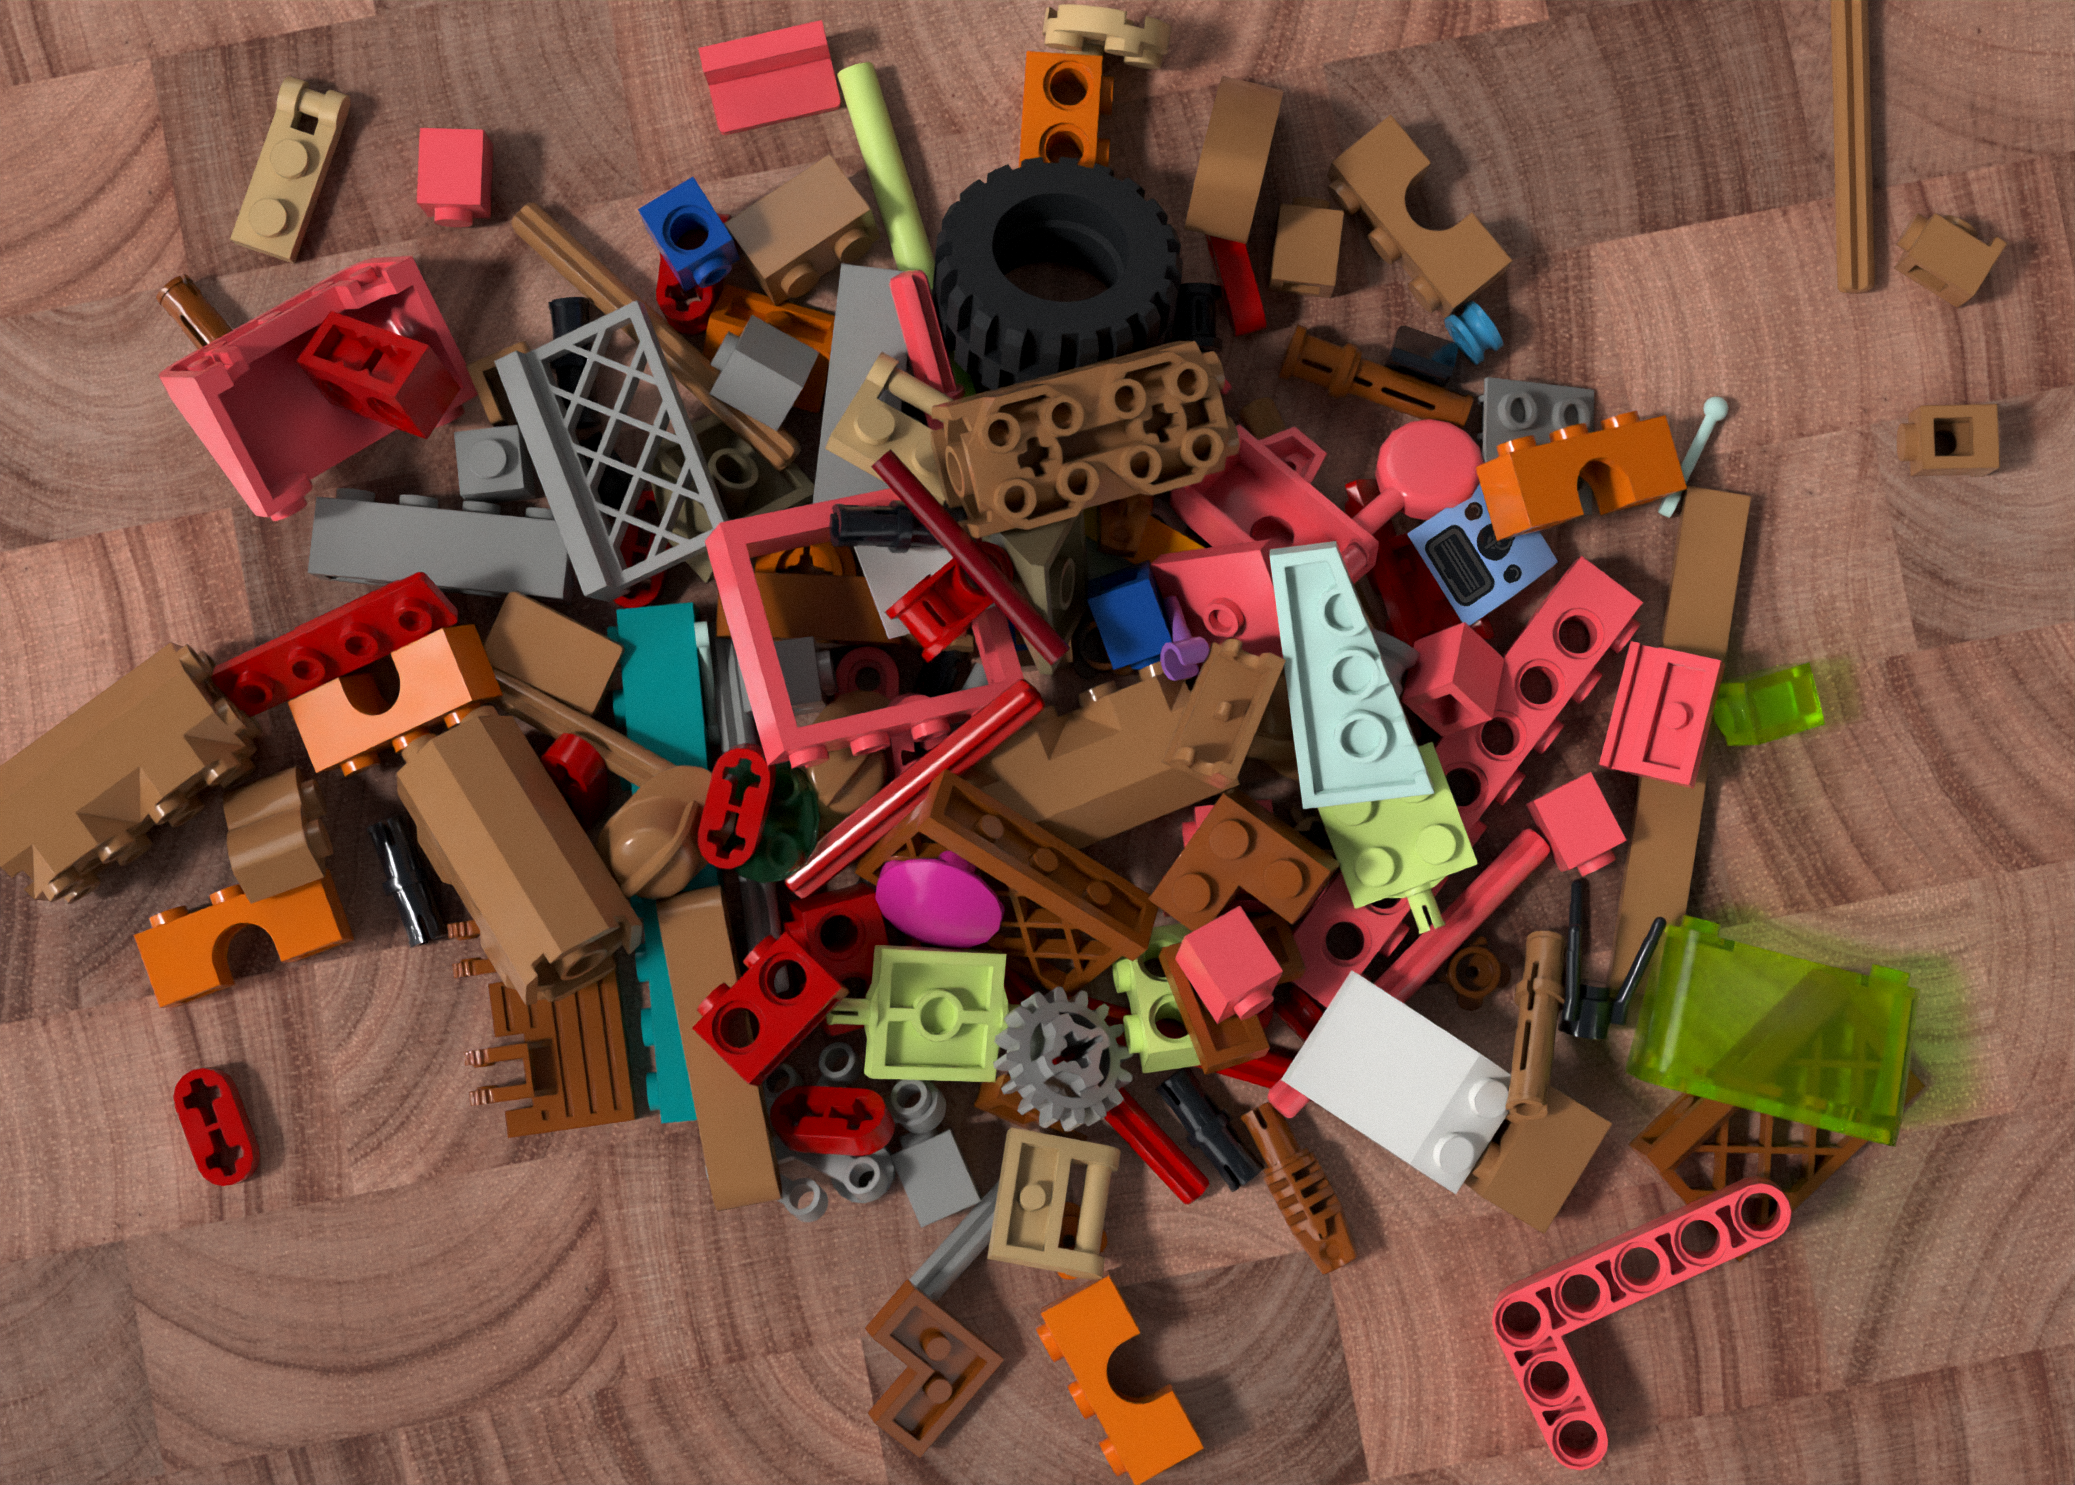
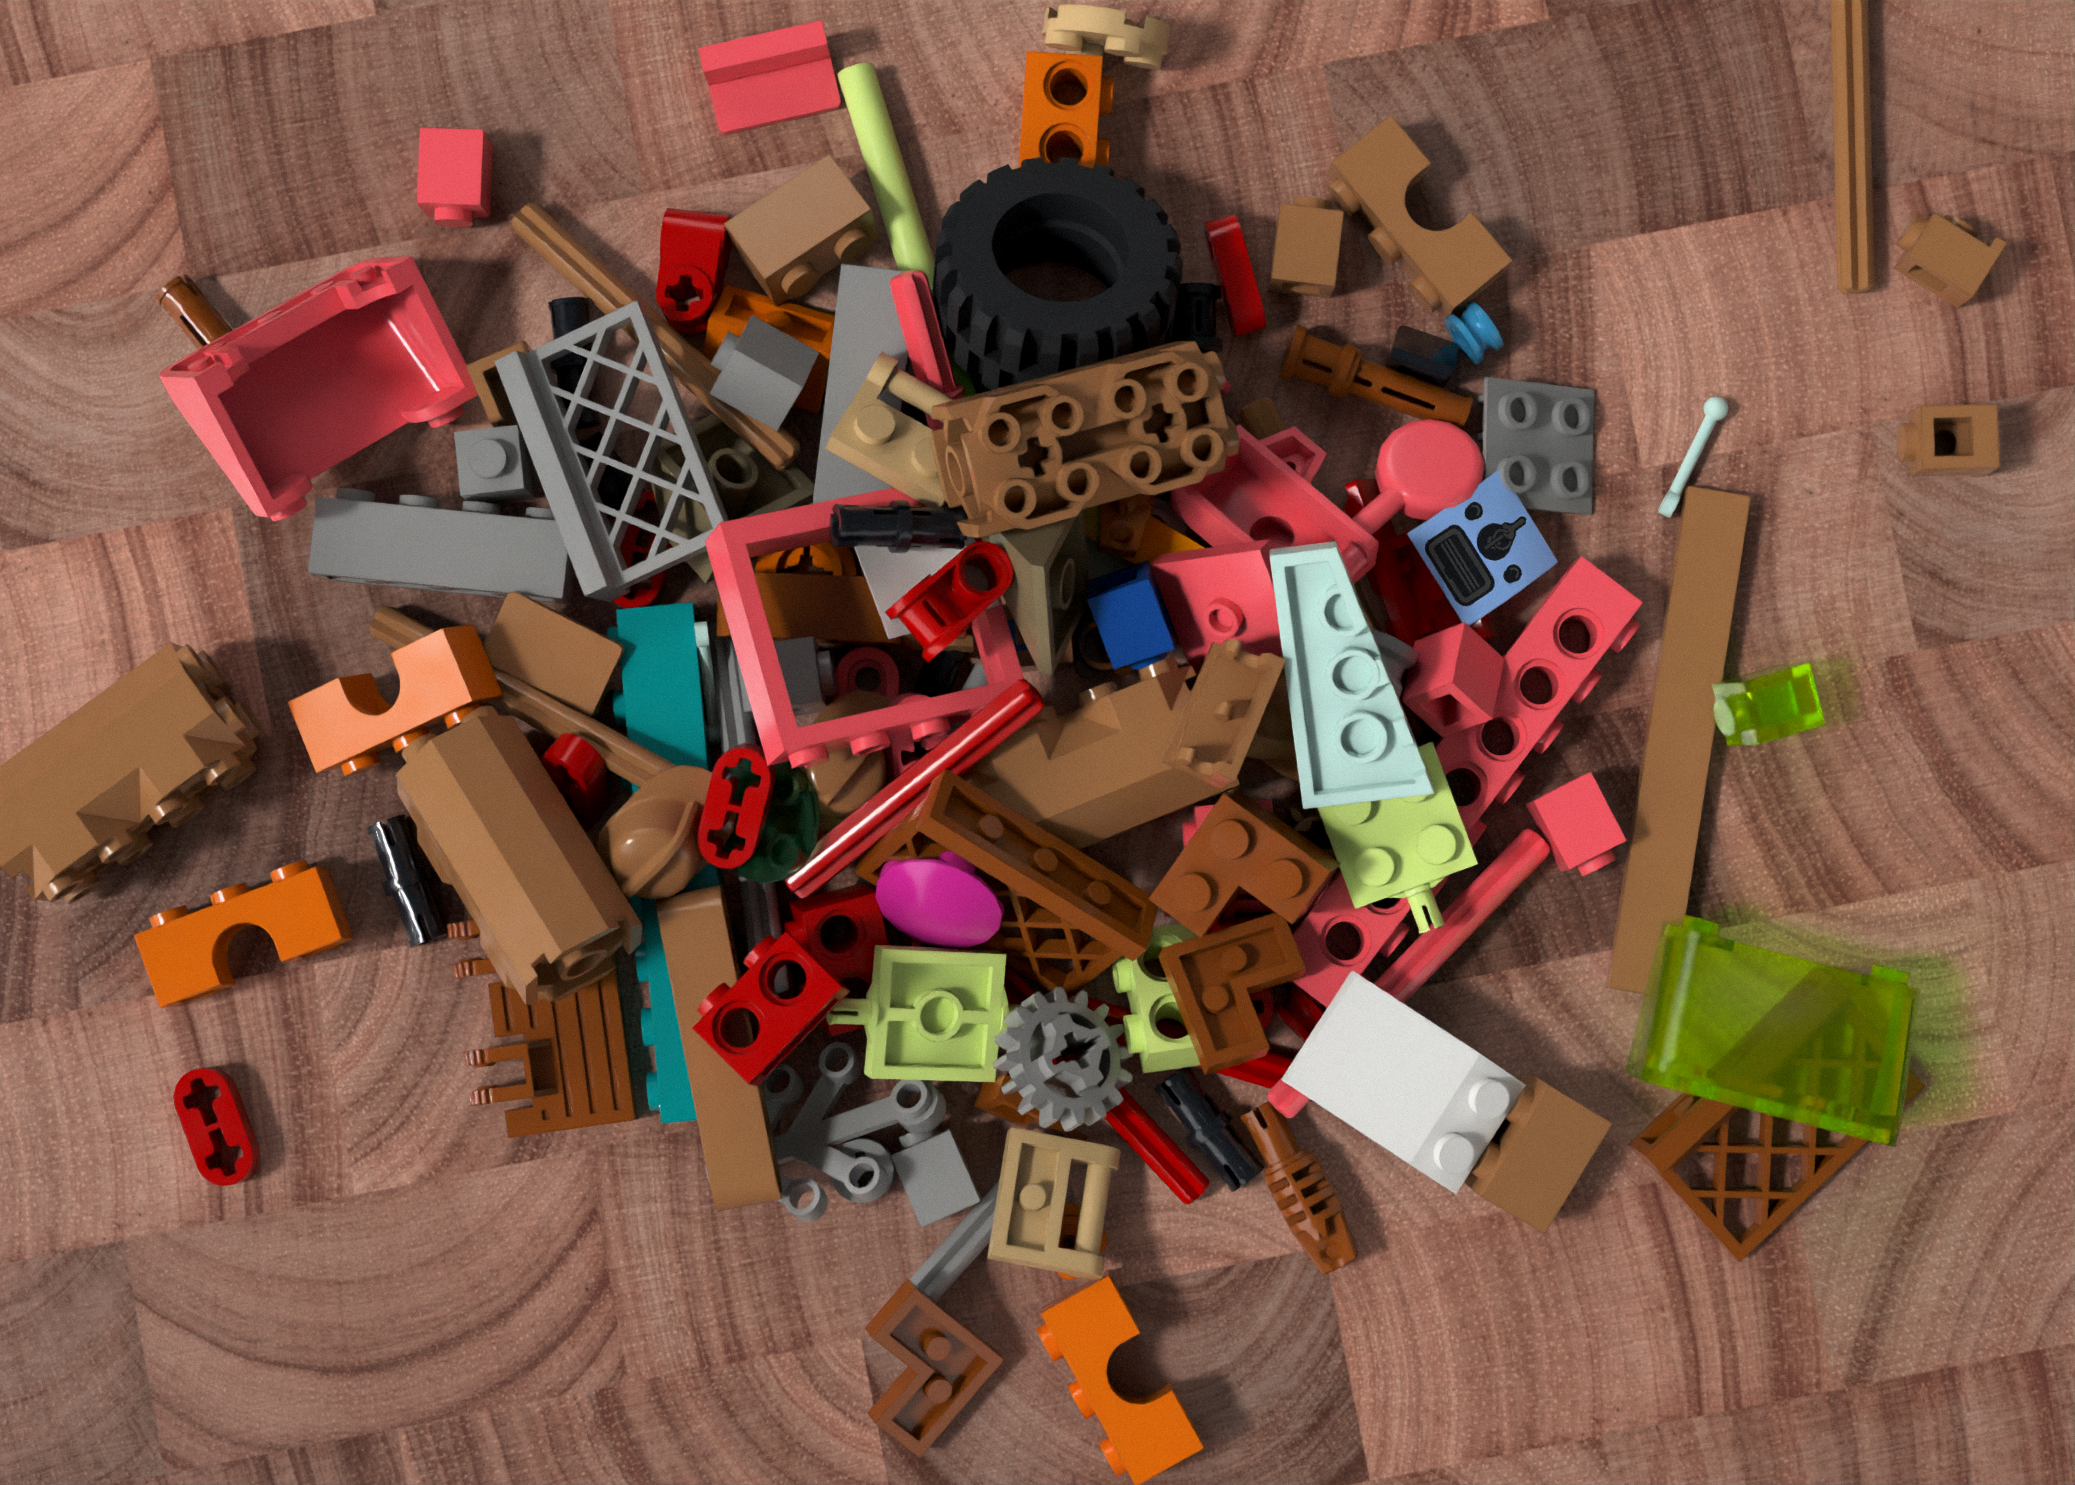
(276, 833): medium nougat brick -> none
(290, 171): tan plate -> none
(335, 643): red bracket -> none
(379, 374): red brick -> none
(685, 210): blue brick -> none
(830, 1126): red beam -> none
(970, 557): dark red bar -> none
(1181, 656): medium lavender hand -> none
(1230, 966): coral brick -> none
(1233, 159): medium nougat beam -> none
(1490, 972): reddish brown plate -> none
(1537, 485): orange arch -> none
(1539, 1002): medium nougat pin -> none
(1587, 1002): black plant -> none
(1616, 1291): coral beam -> none
(1662, 714): coral plate -> none

